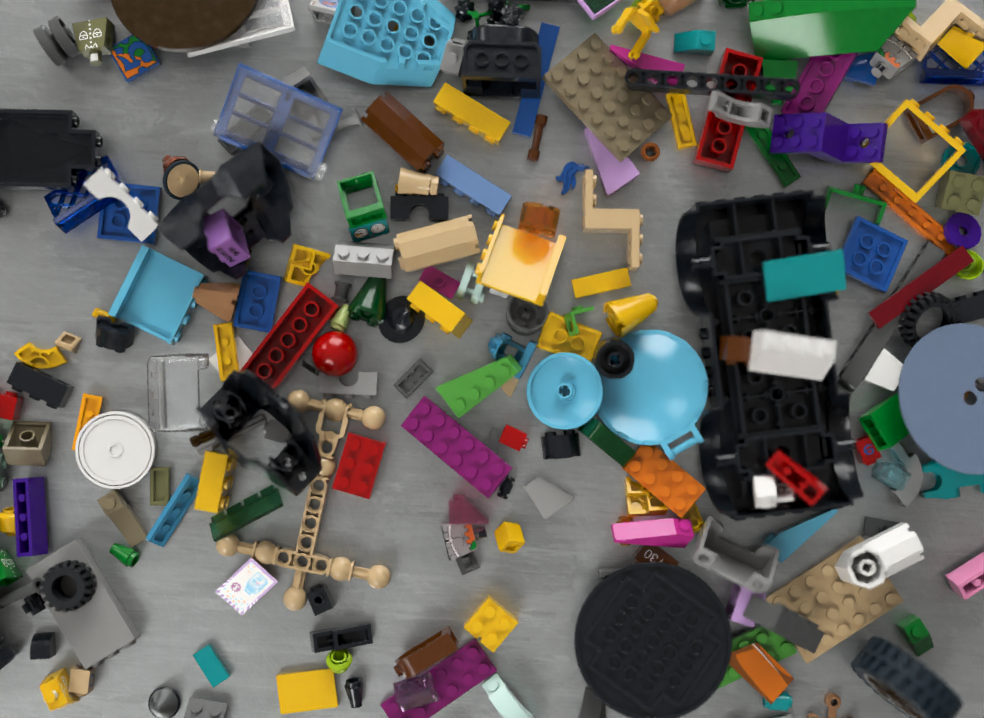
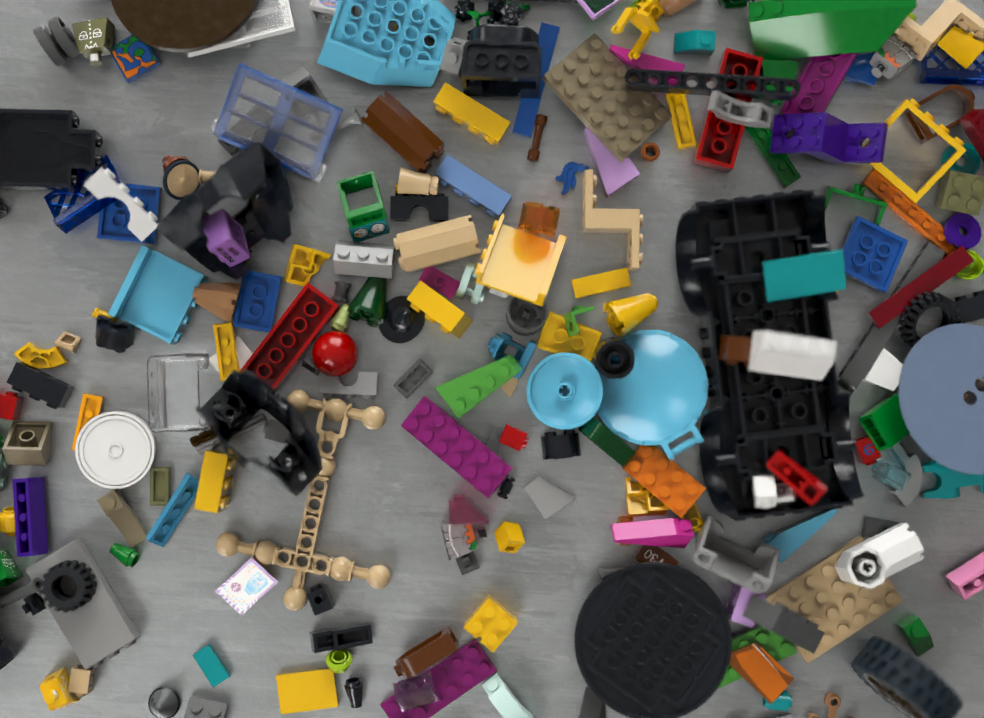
(43, 646): black brick -> none
(241, 516): clear green windscreen -> none
(359, 465): red brick -> none

